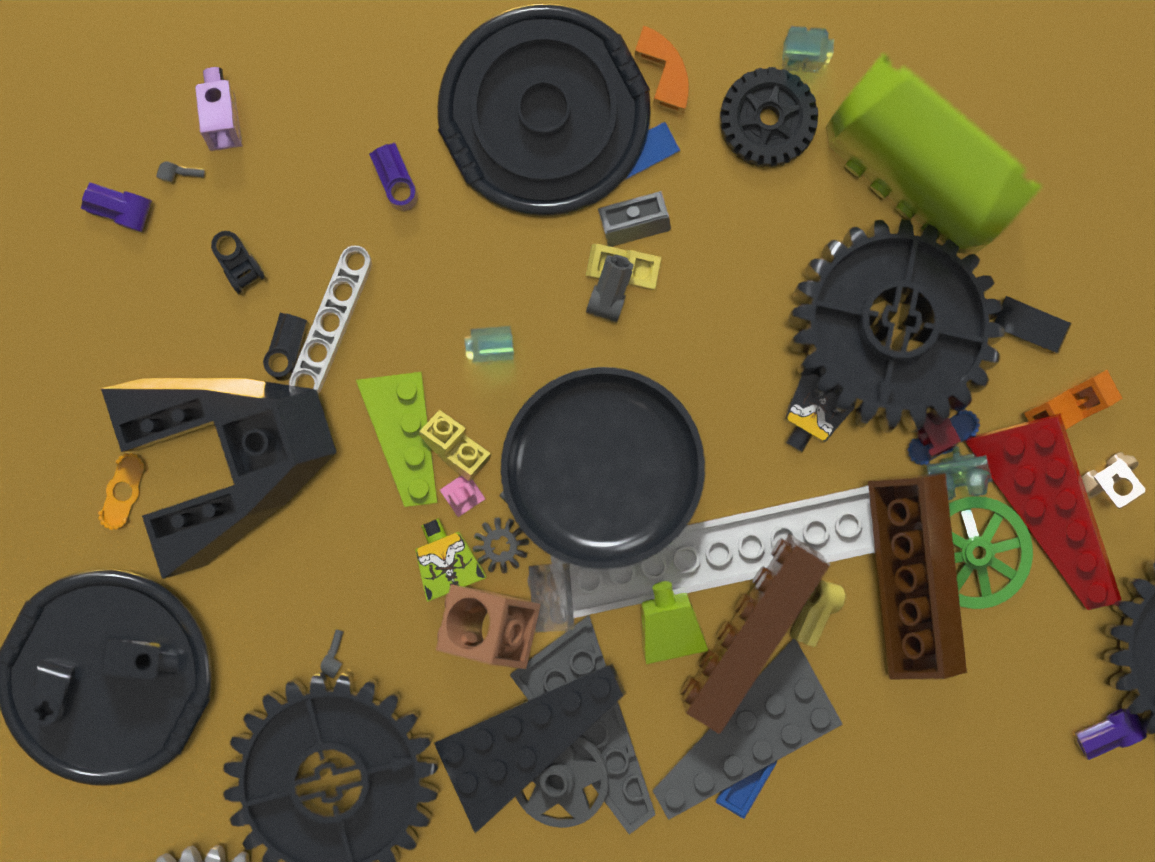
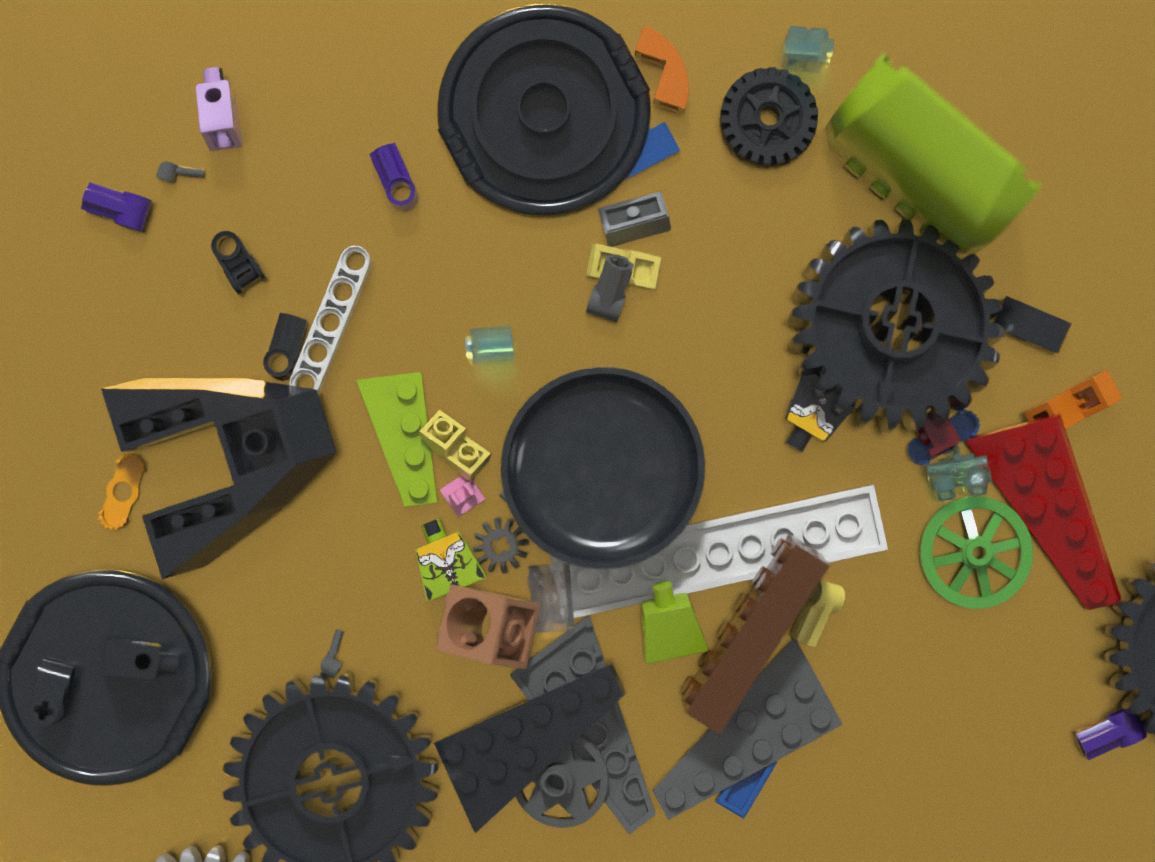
(917, 577): reddish brown brick -> none
(1118, 468): bracket -> none

